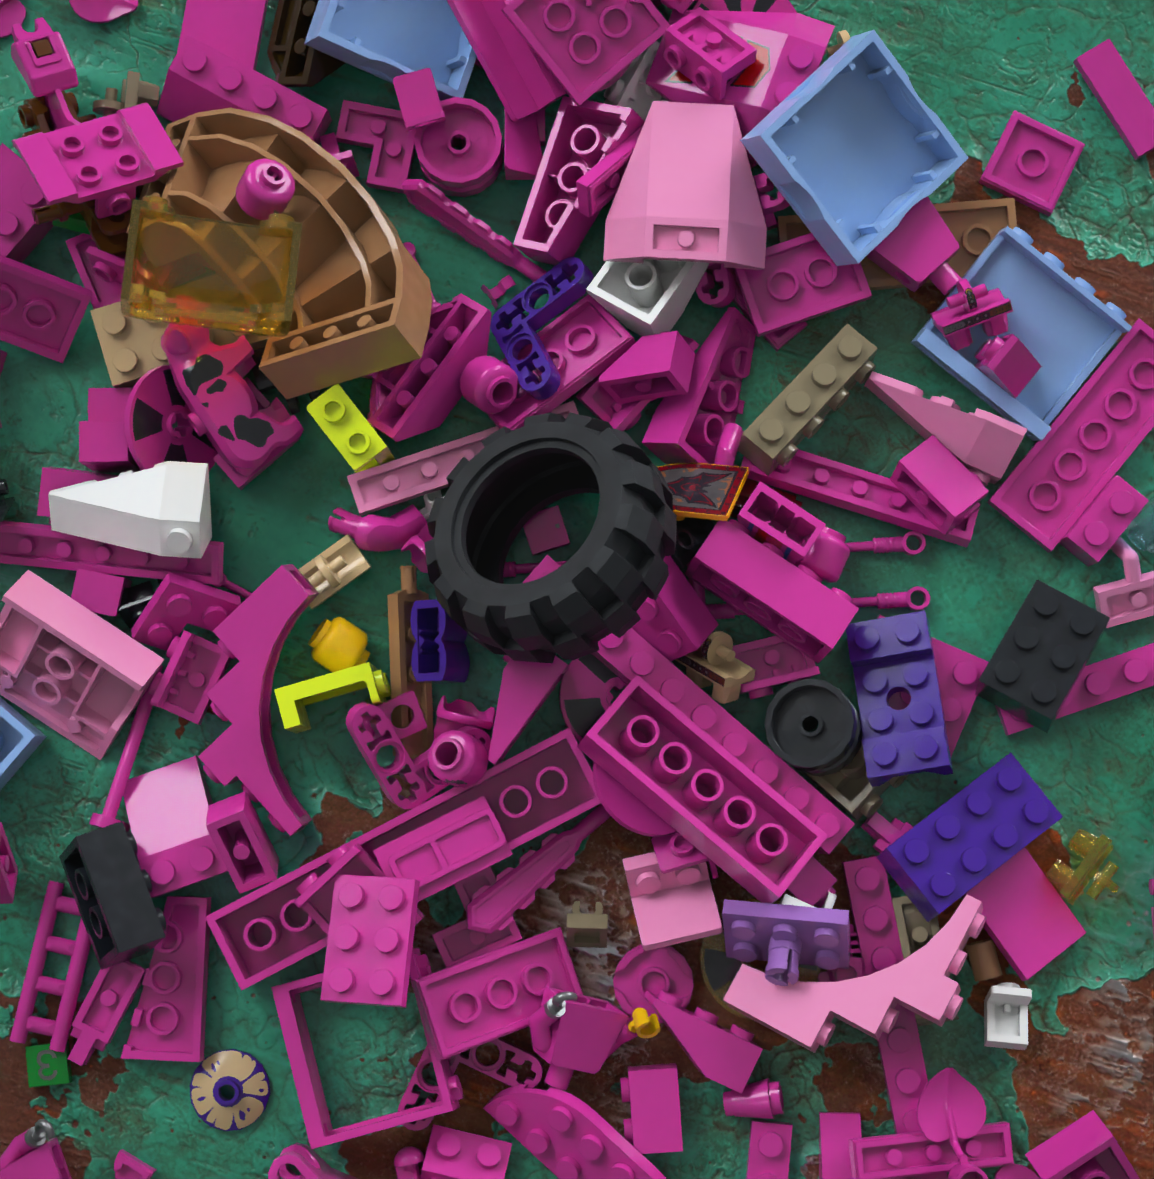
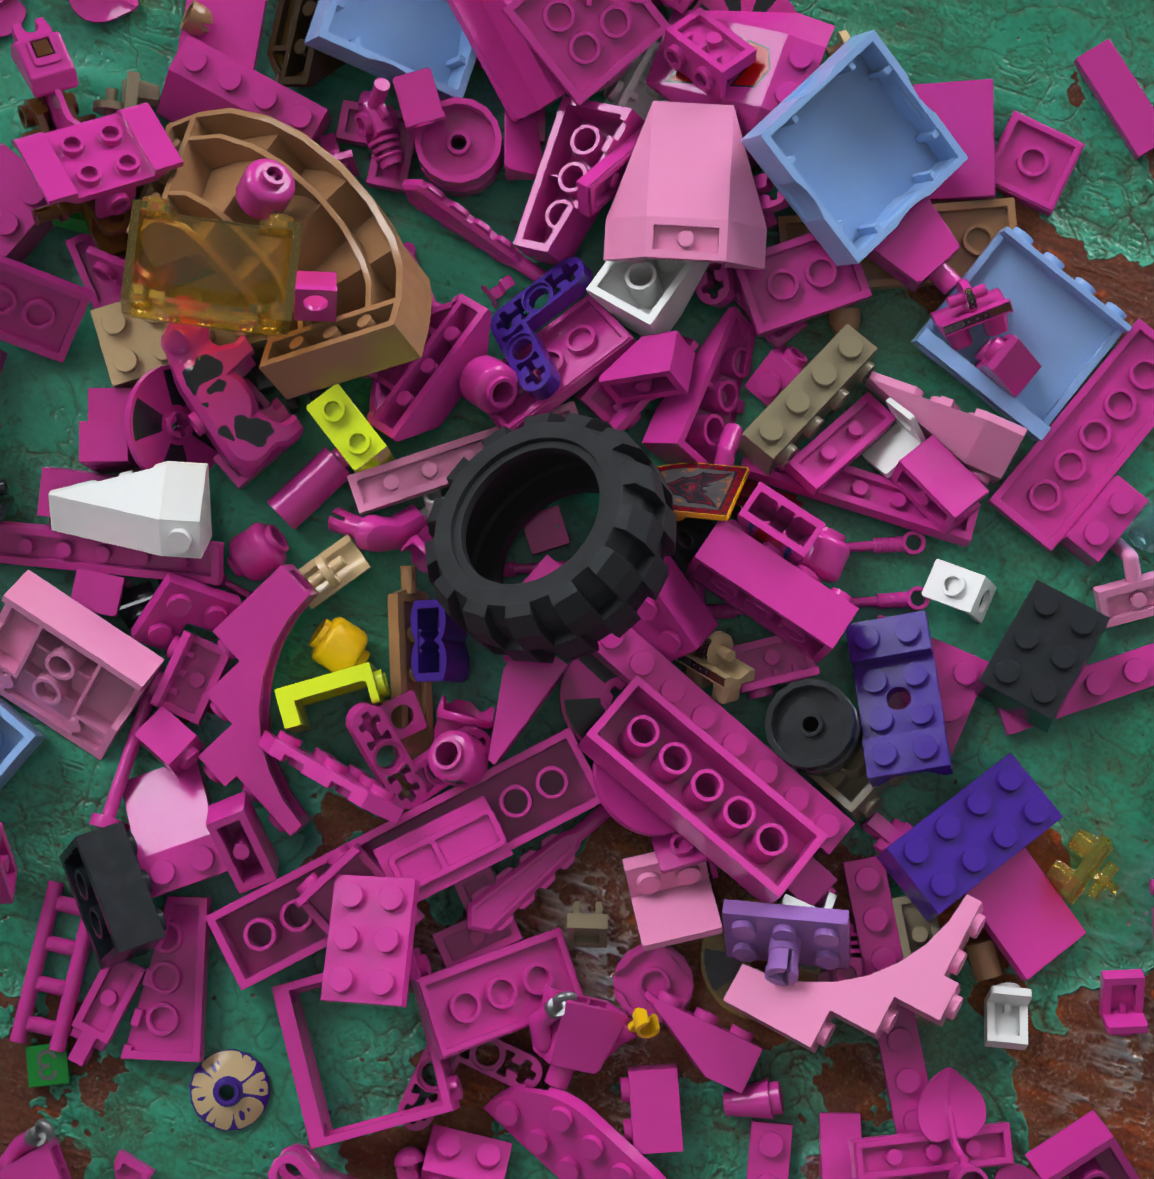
(169, 741): none -> dark pink brick
(195, 17): none -> medium nougat hinge
(257, 551): none -> dark pink head
(310, 487): none -> dark pink brick
(315, 296): none -> dark pink bracket
(326, 770): none -> dark pink plate
(377, 123): none -> dark pink piece
(776, 373): none -> dark pink bracket
(840, 444): none -> dark pink plate
(841, 317): none -> medium nougat hinge
(896, 442): none -> white bracket
(959, 589): none -> white bracket
(969, 116): none -> dark pink tile
(1122, 1002): none -> dark pink bracket

